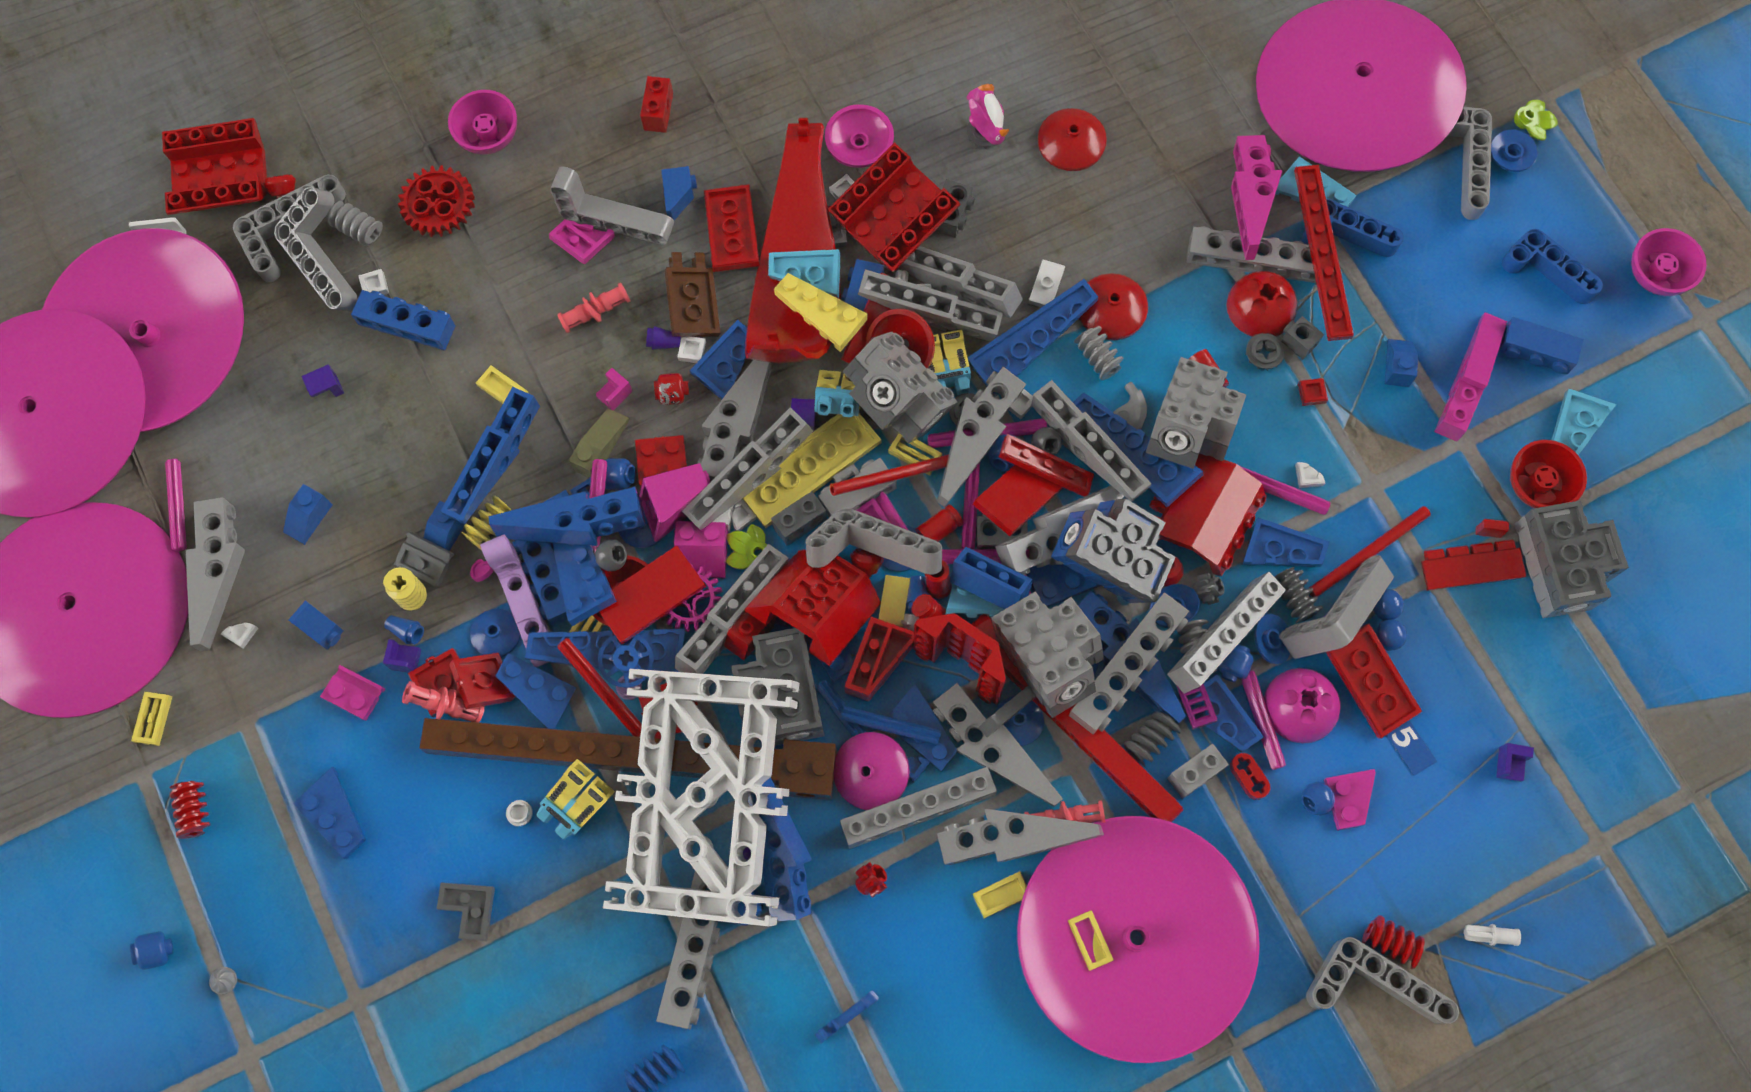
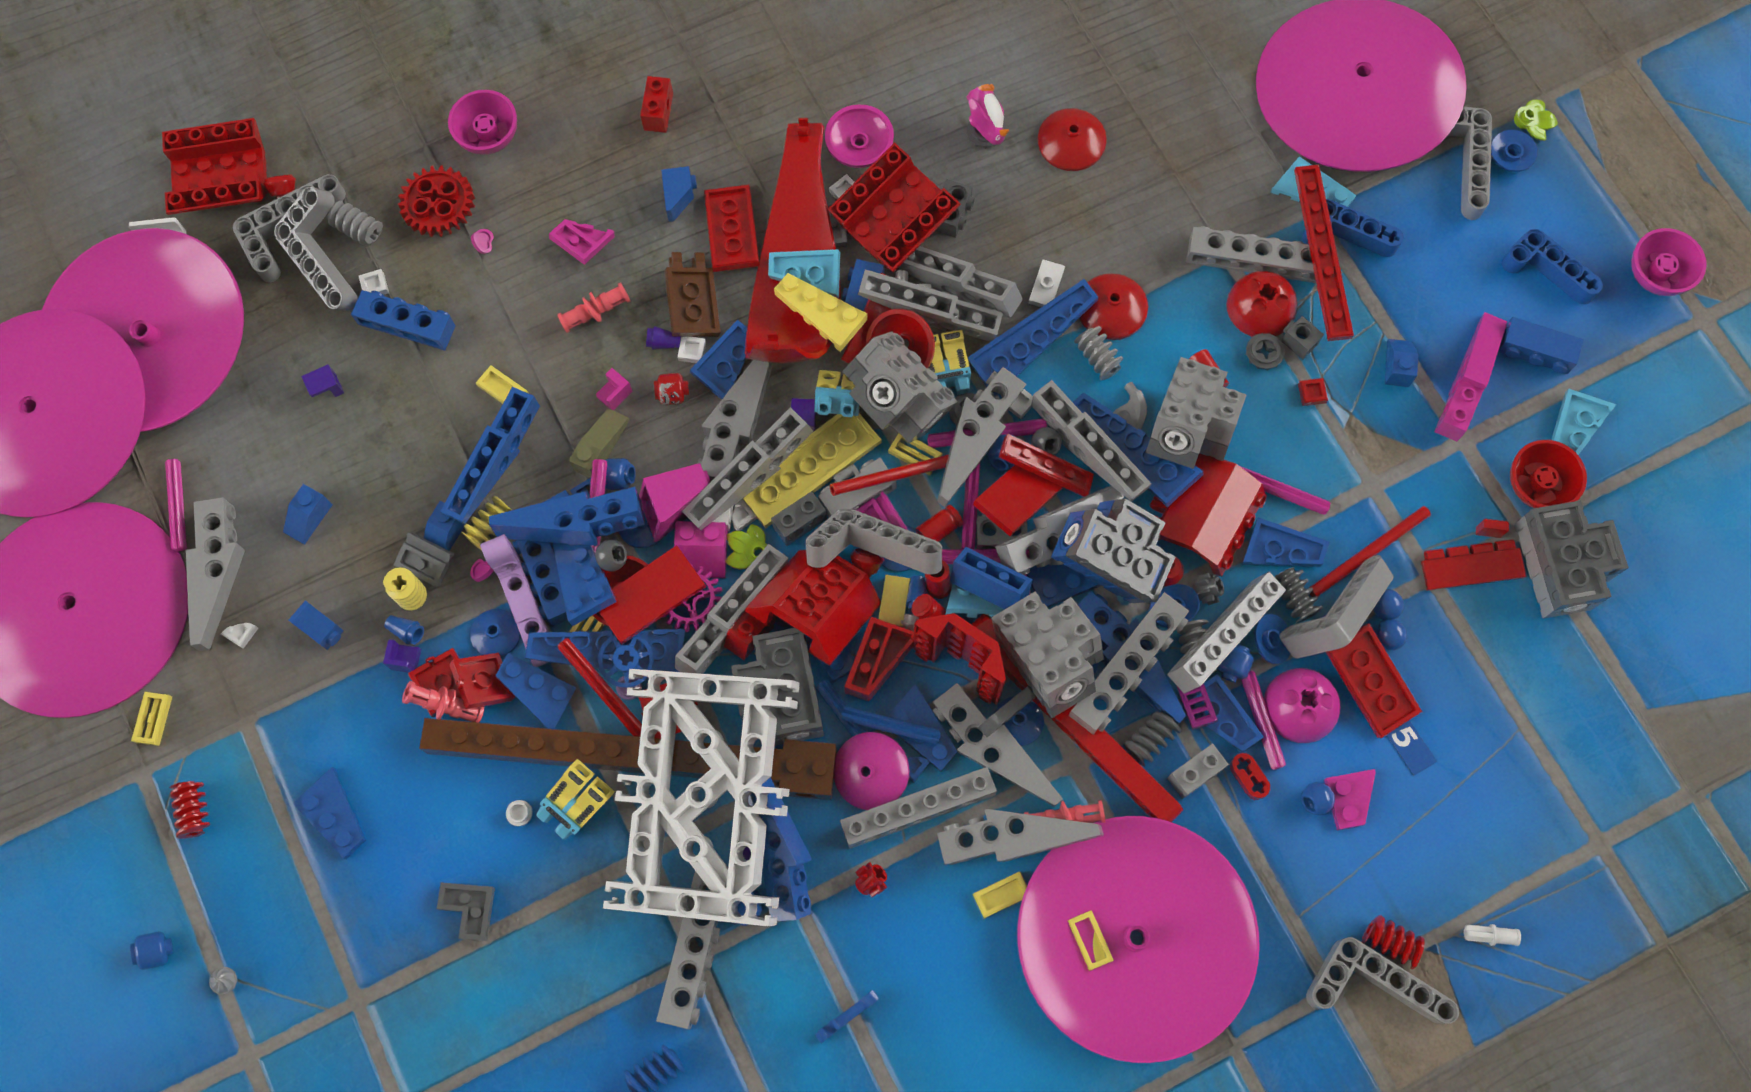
(352, 692): dark pink plate -> none
(482, 240): none -> dark pink piece
(605, 213): light grey beam -> none
(659, 455): red plate -> none
(1253, 189): dark pink brick -> none
(1308, 476): white tile -> none
(1512, 761): dark purple panel -> none

